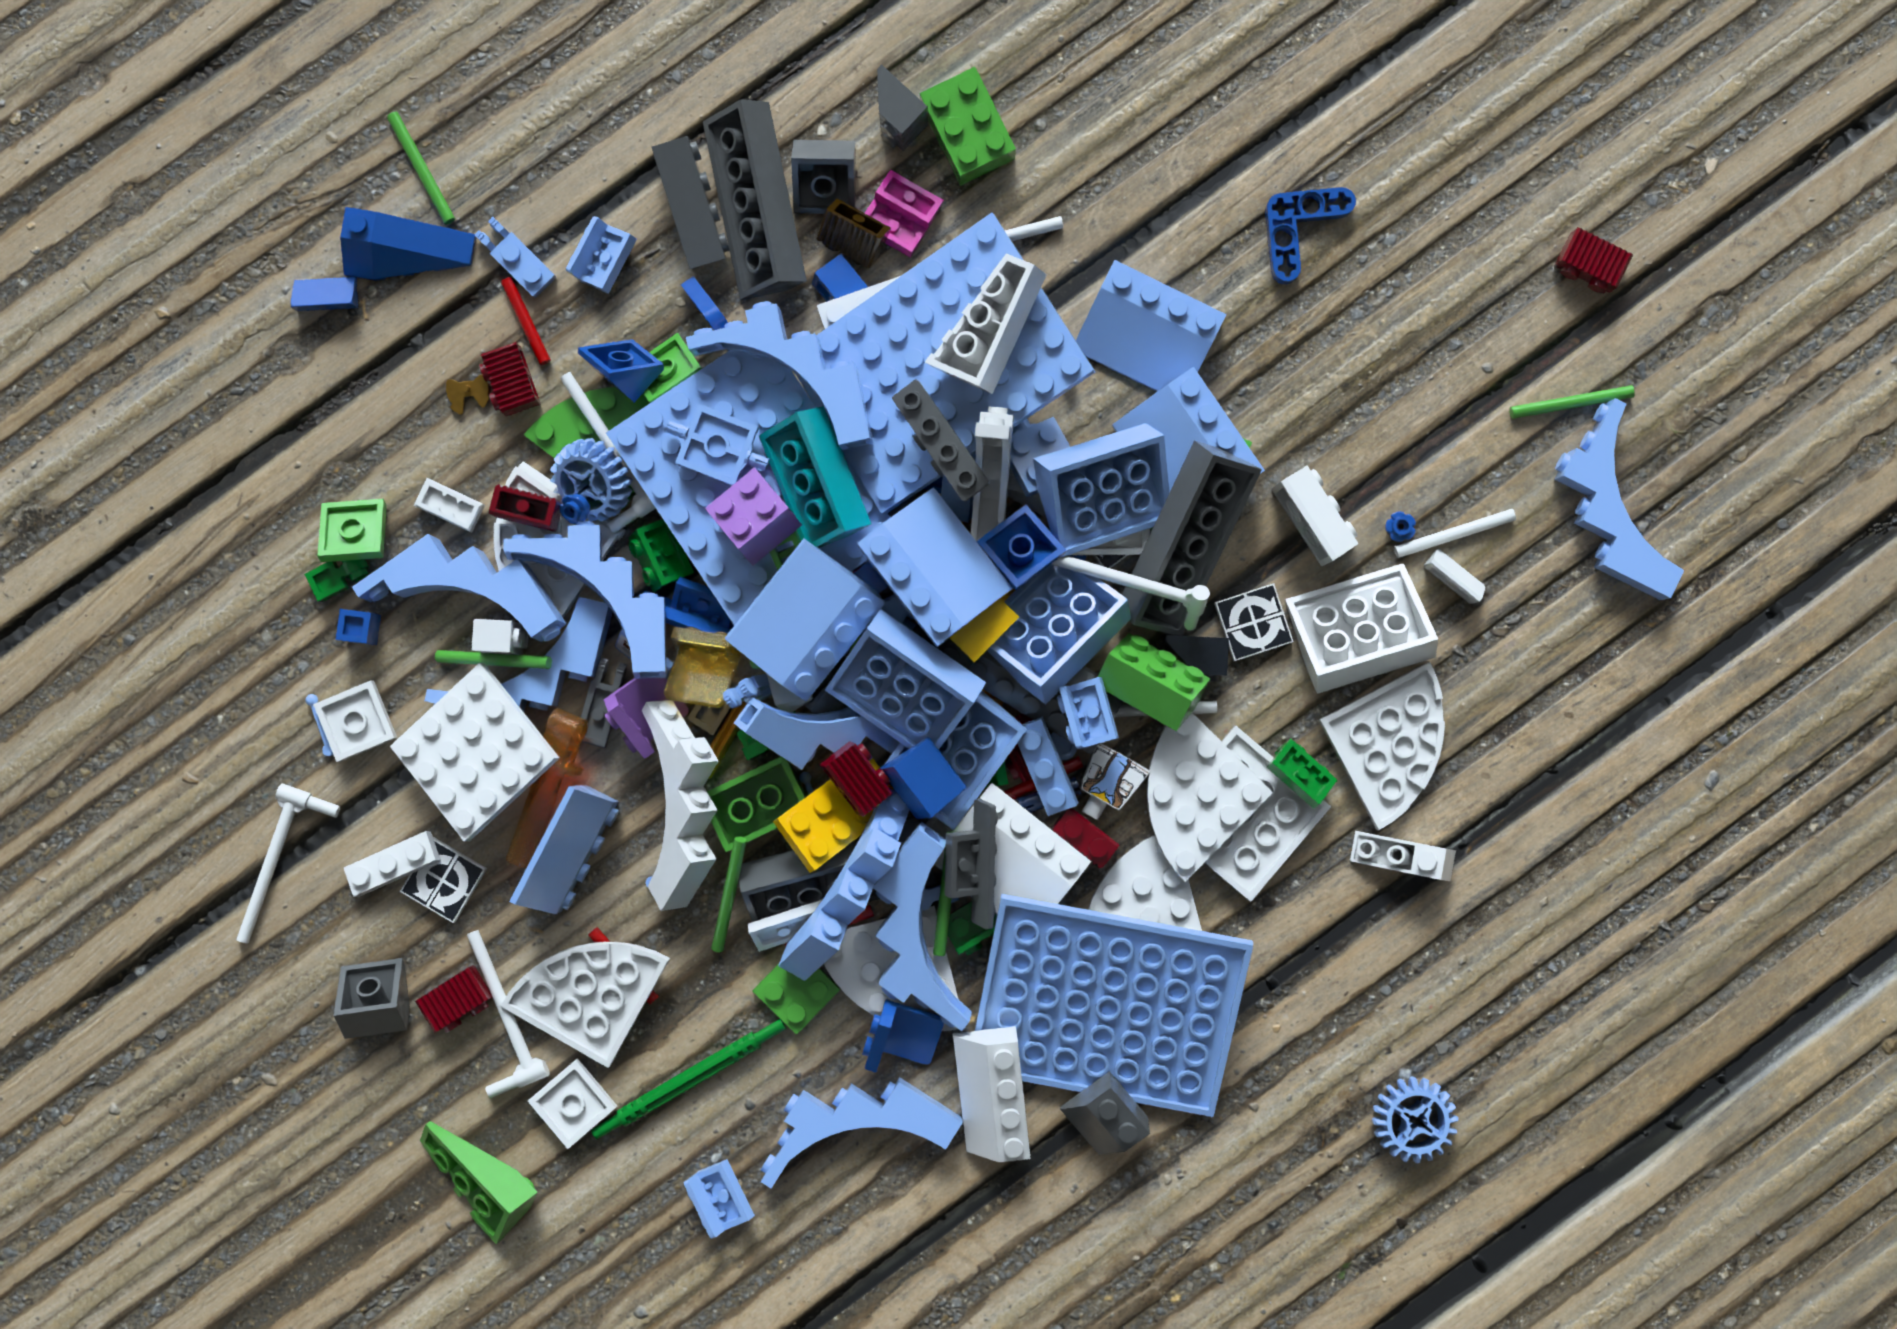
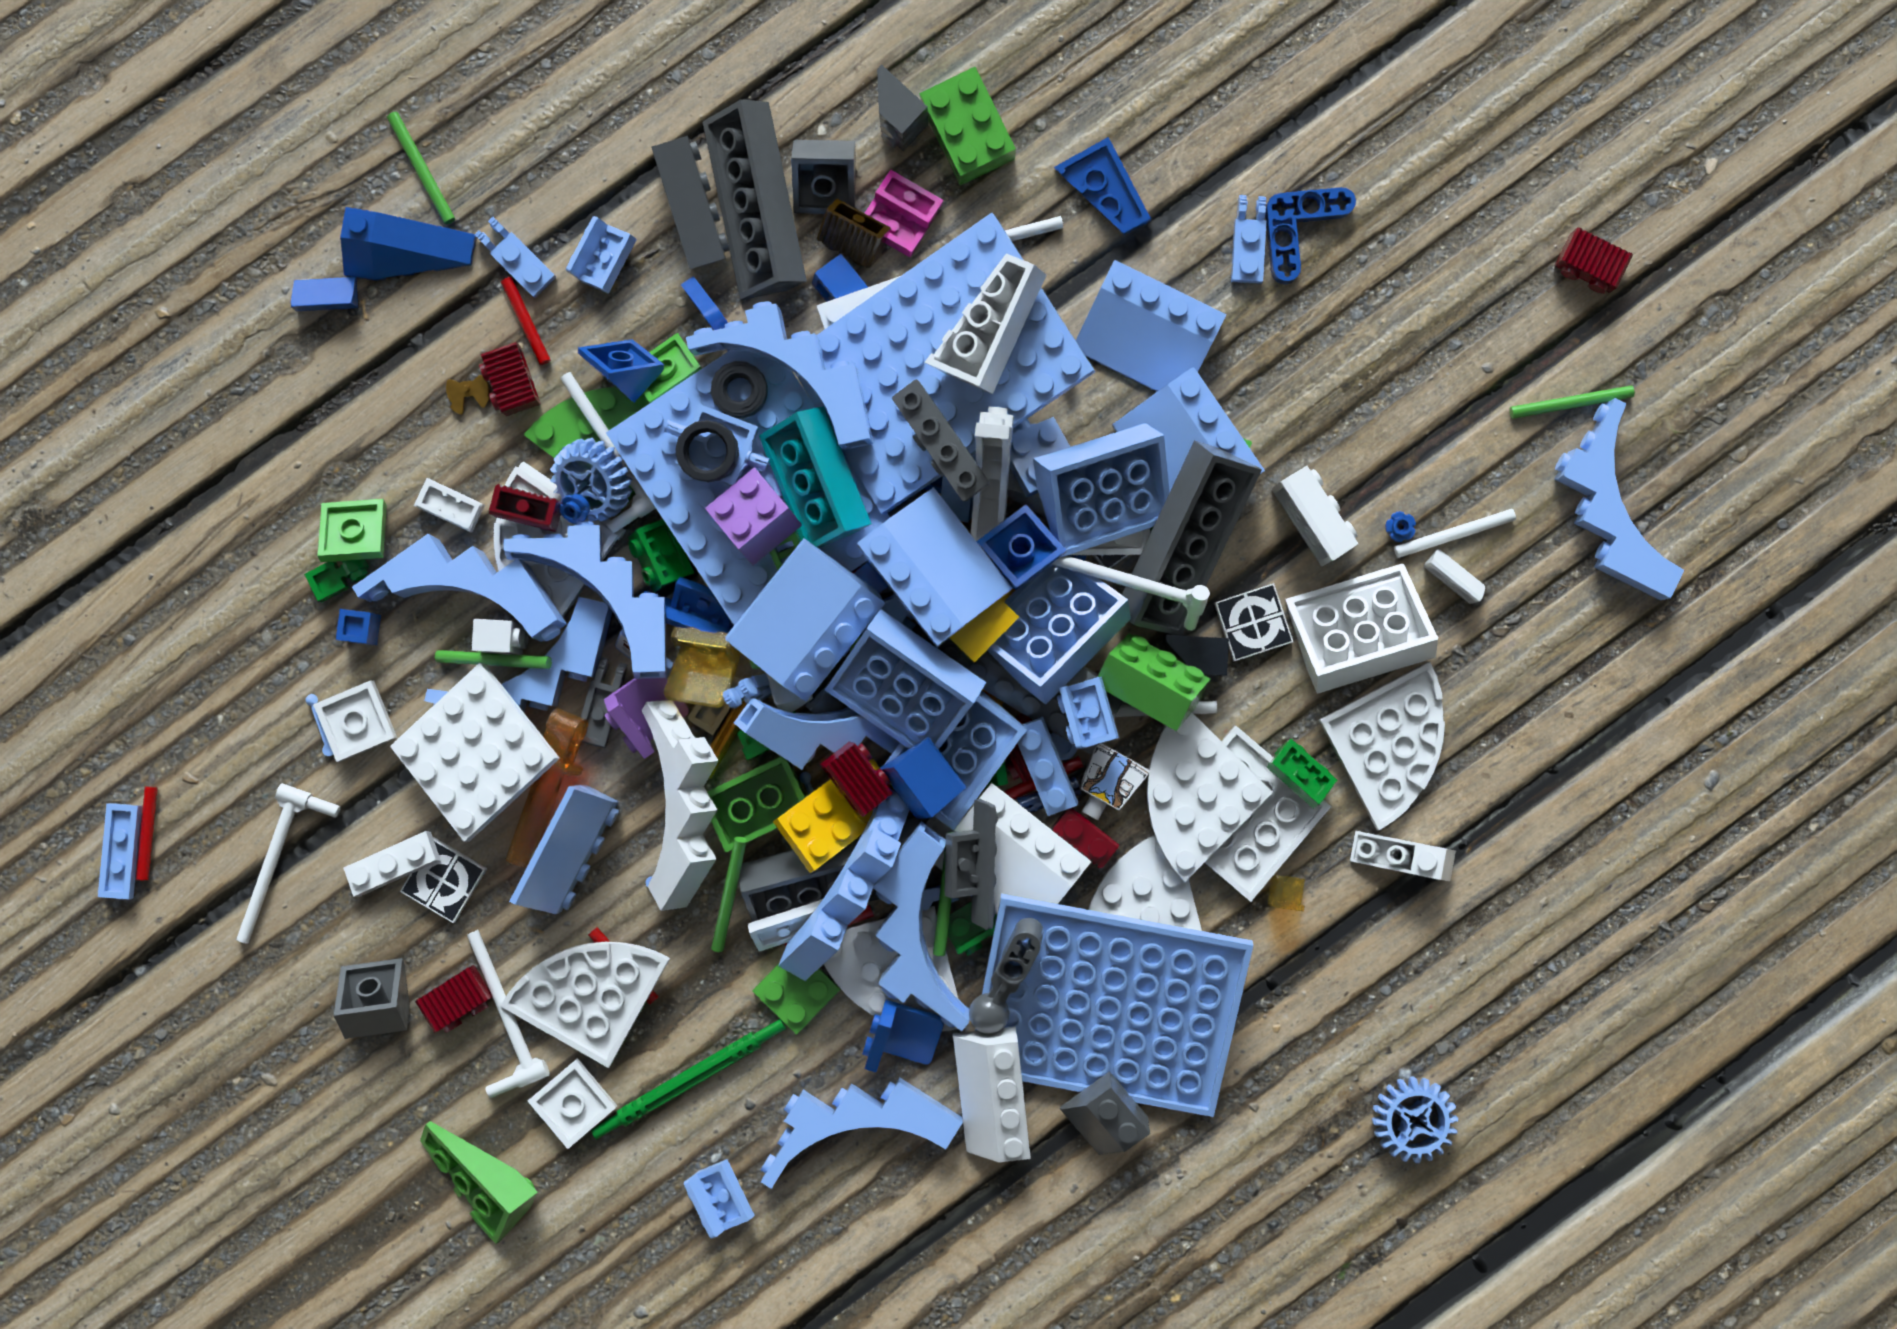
(120, 851): none -> light blue plate
(146, 833): none -> red bar
(686, 438): none -> black tyre
(735, 370): none -> black tyre
(989, 1010): none -> dark grey beam
(1106, 185): none -> blue wing
(1249, 243): none -> light blue hinge
(1286, 892): none -> clear yellow panel

